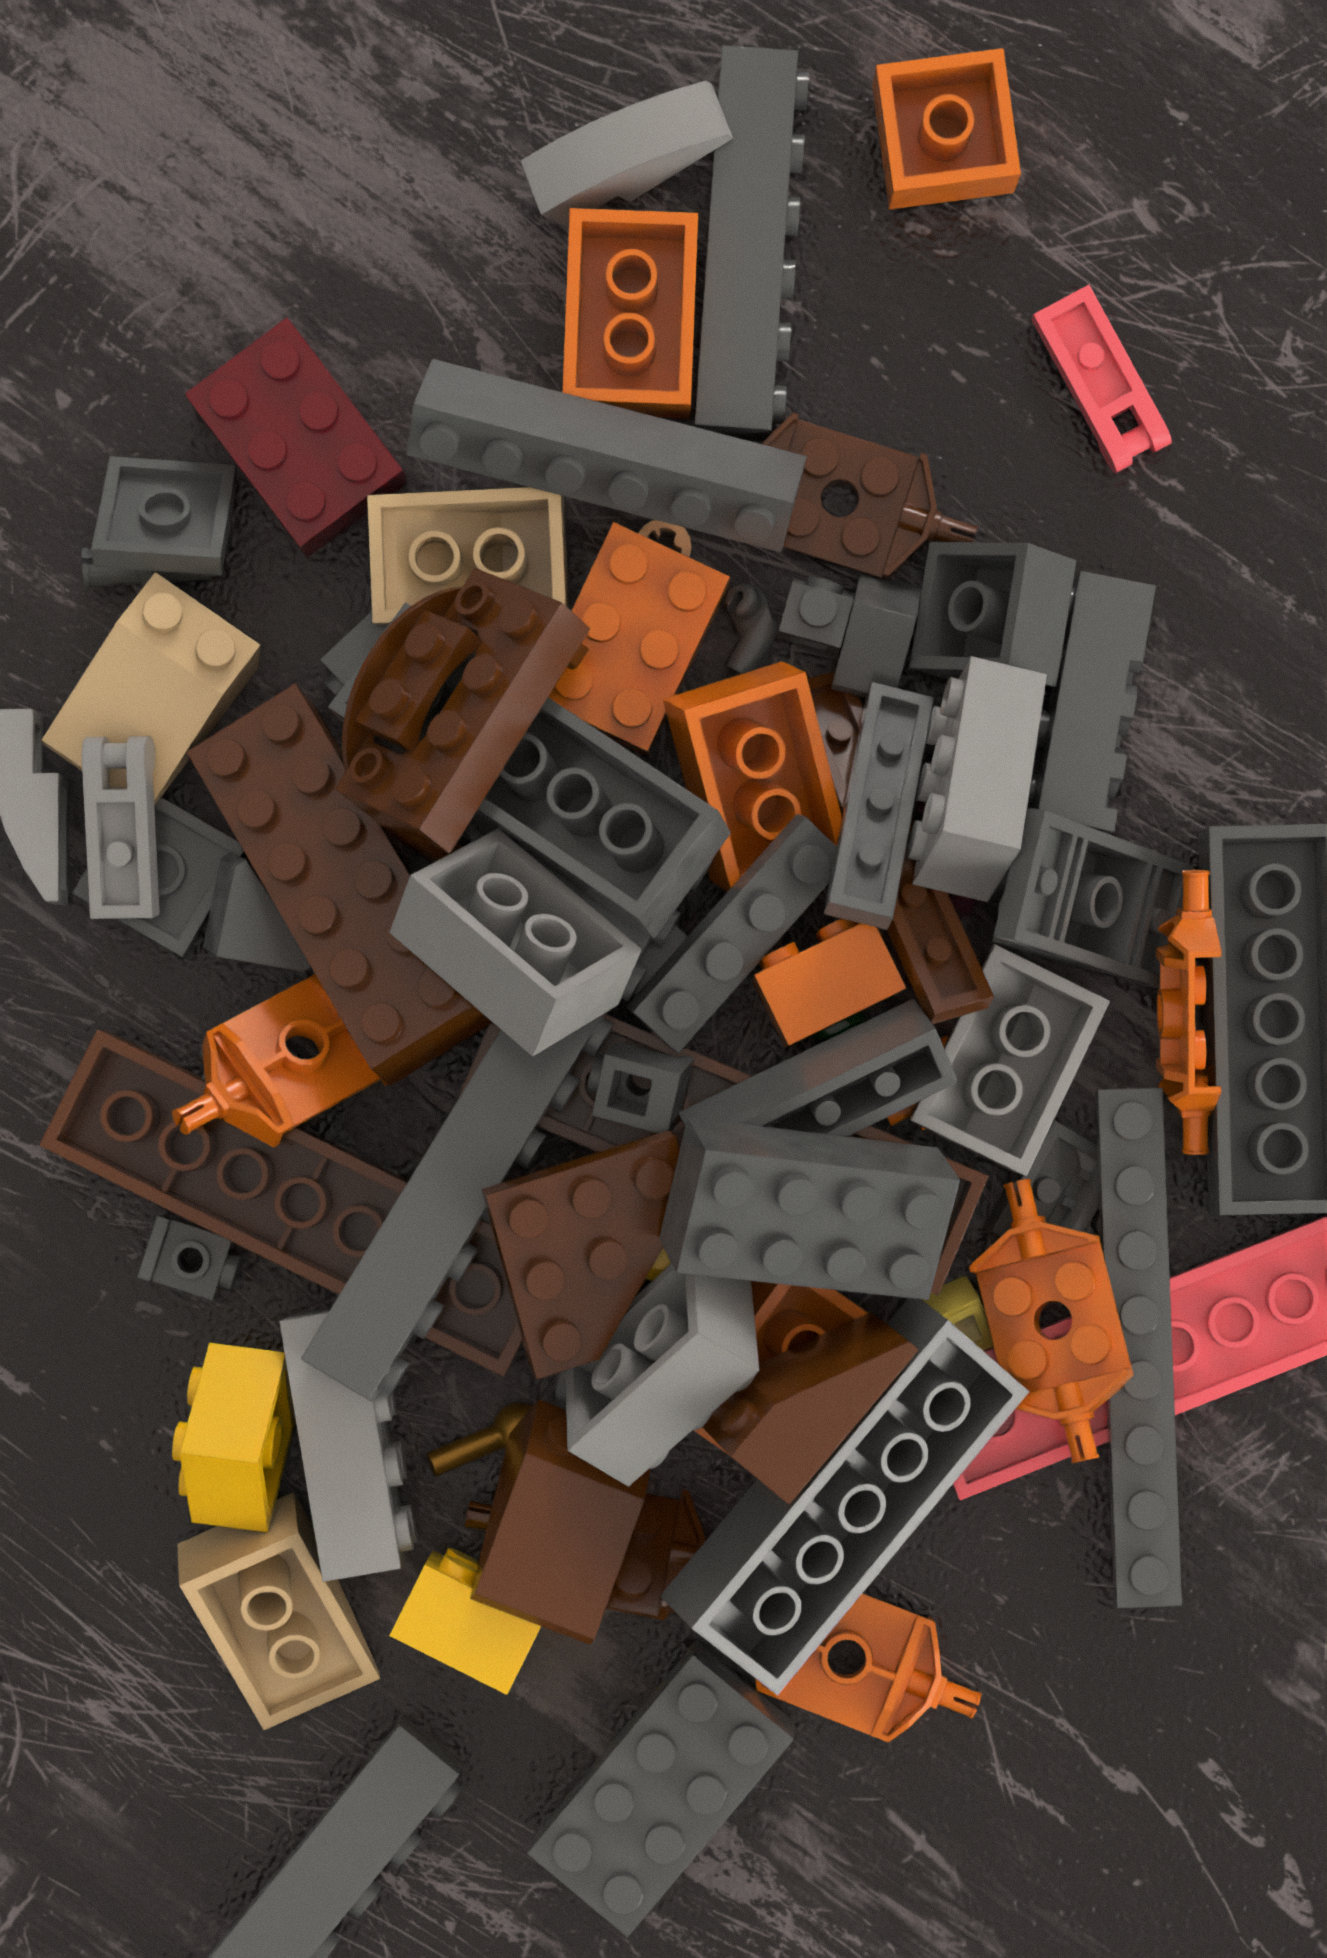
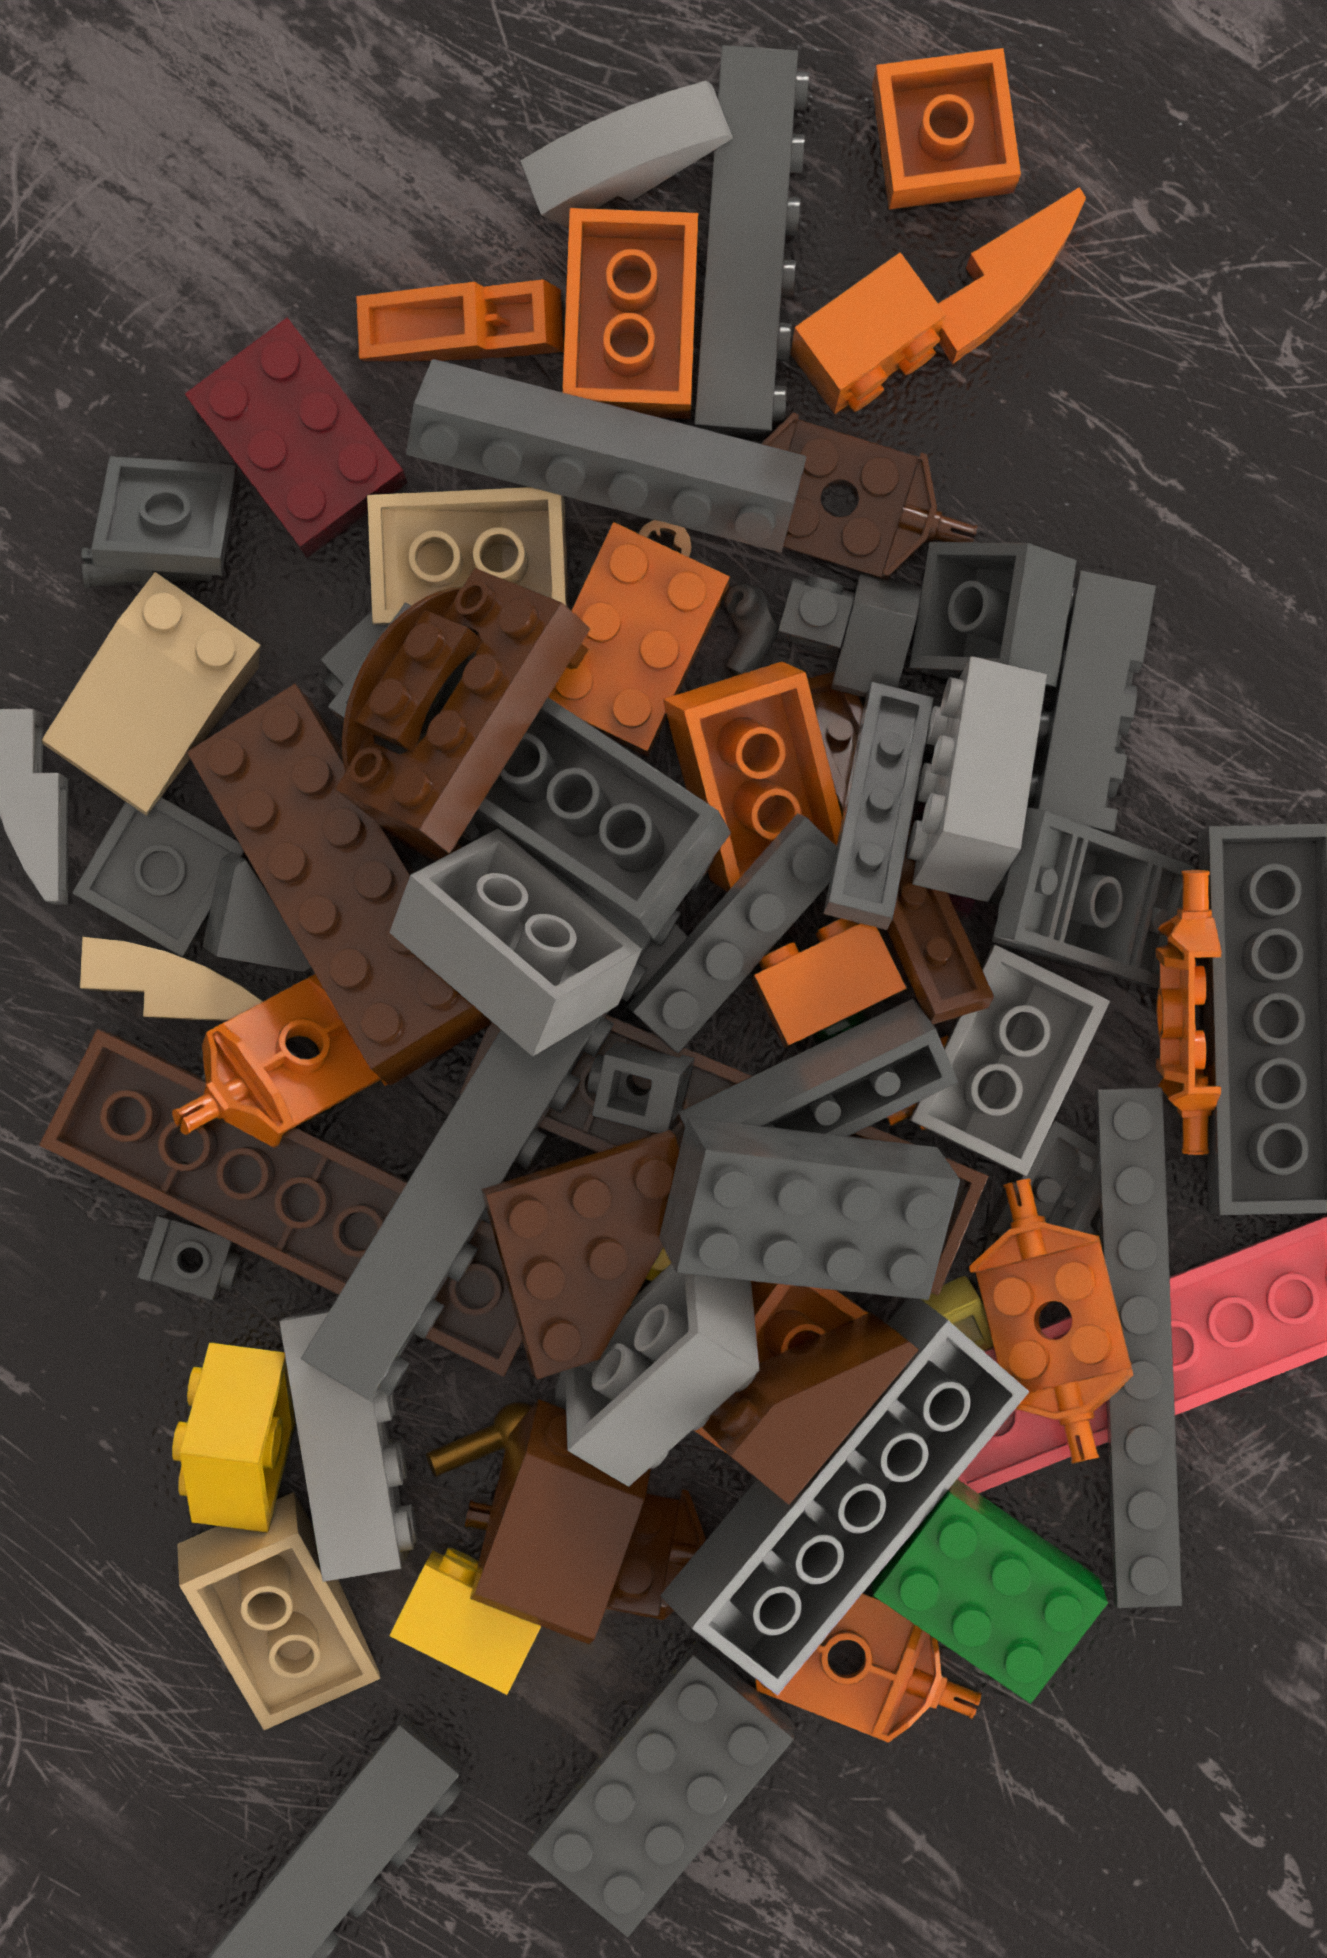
(120, 829): light grey plate -> none
(169, 982): none -> tan slope
(461, 322): none -> orange slope
(868, 335): none -> orange brick
(991, 1591): none -> green brick
(1006, 276): none -> orange slope
(1100, 377): coral plate -> none

